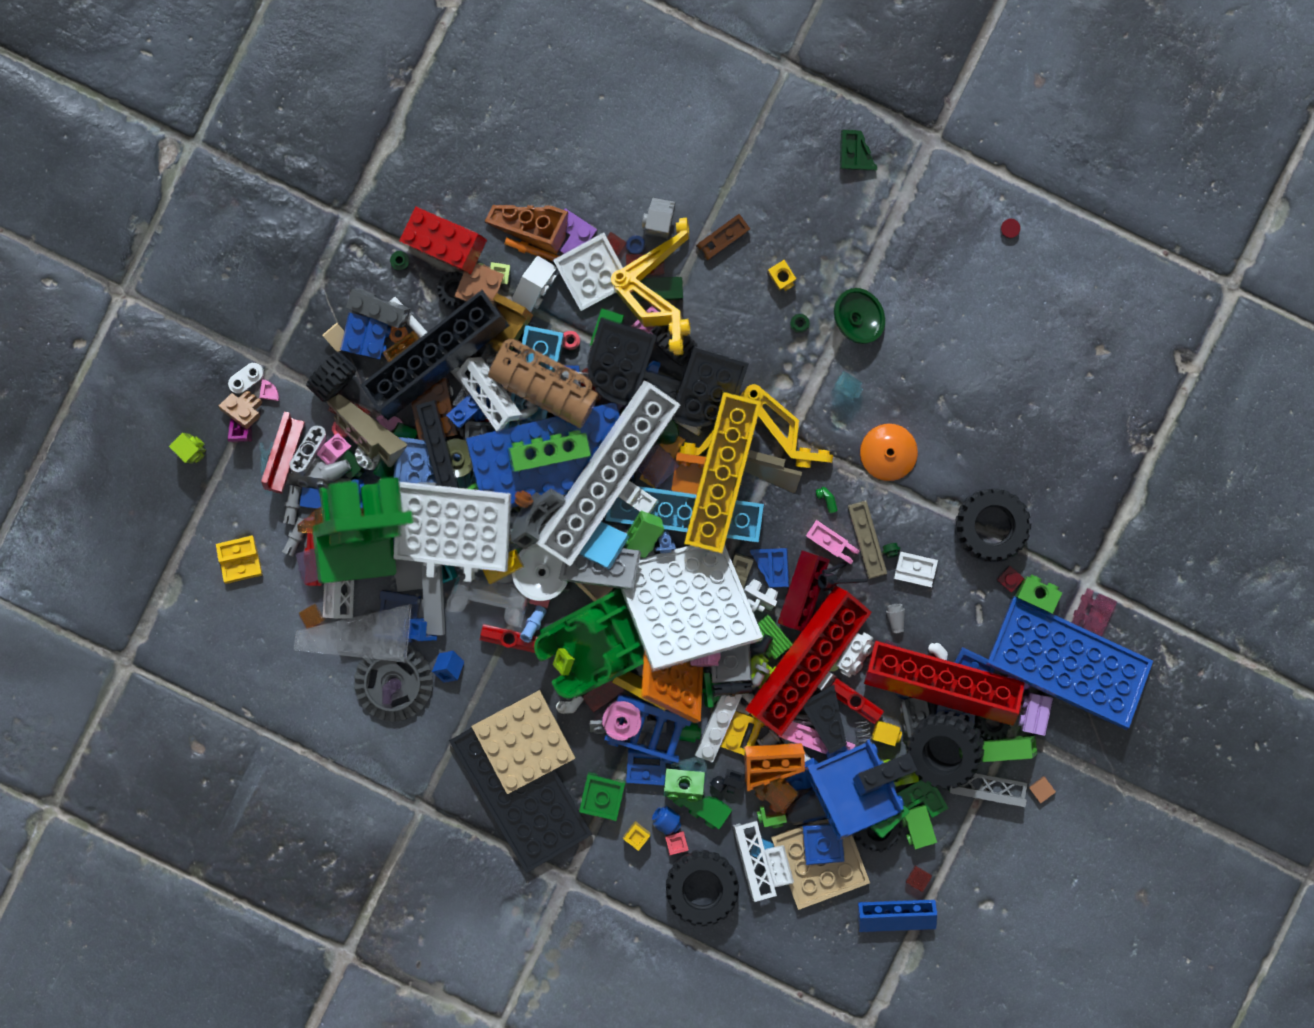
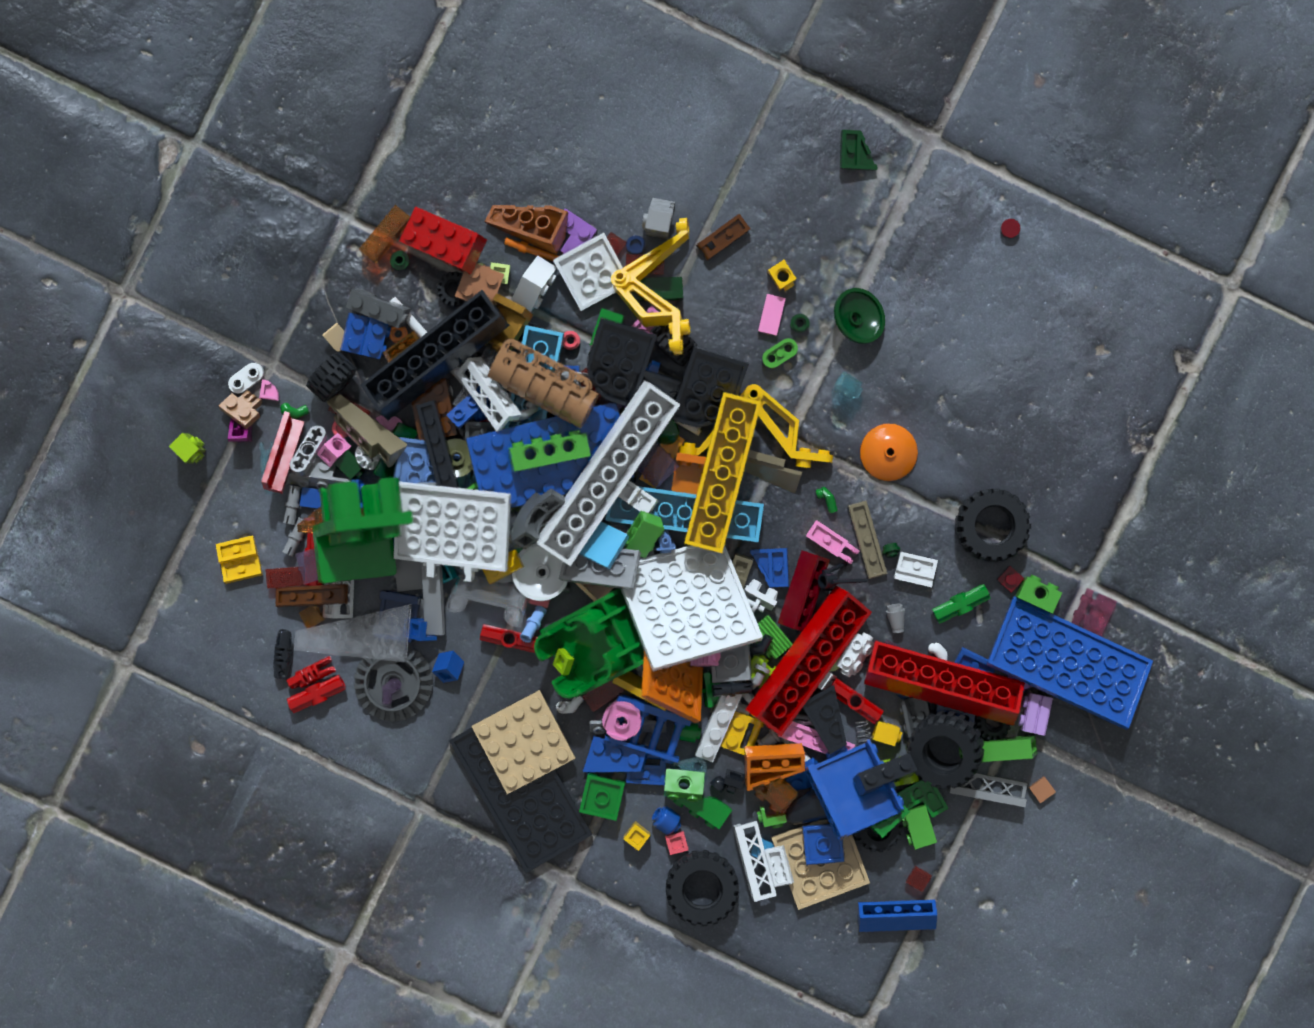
(282, 654): none -> black hinge
(283, 577): none -> clear red plate
(295, 413): none -> green arm
(311, 674): none -> red hinge
(312, 595): none -> reddish brown tile
(316, 693): none -> red piece
(335, 470): light grey cone -> none
(385, 234): none -> clear orange brick
(523, 499): dark orange plate -> none
(609, 758): none -> blue wing
(771, 314): none -> bright pink tile
(779, 353): none -> bright green plate
(961, 603): none -> green piece

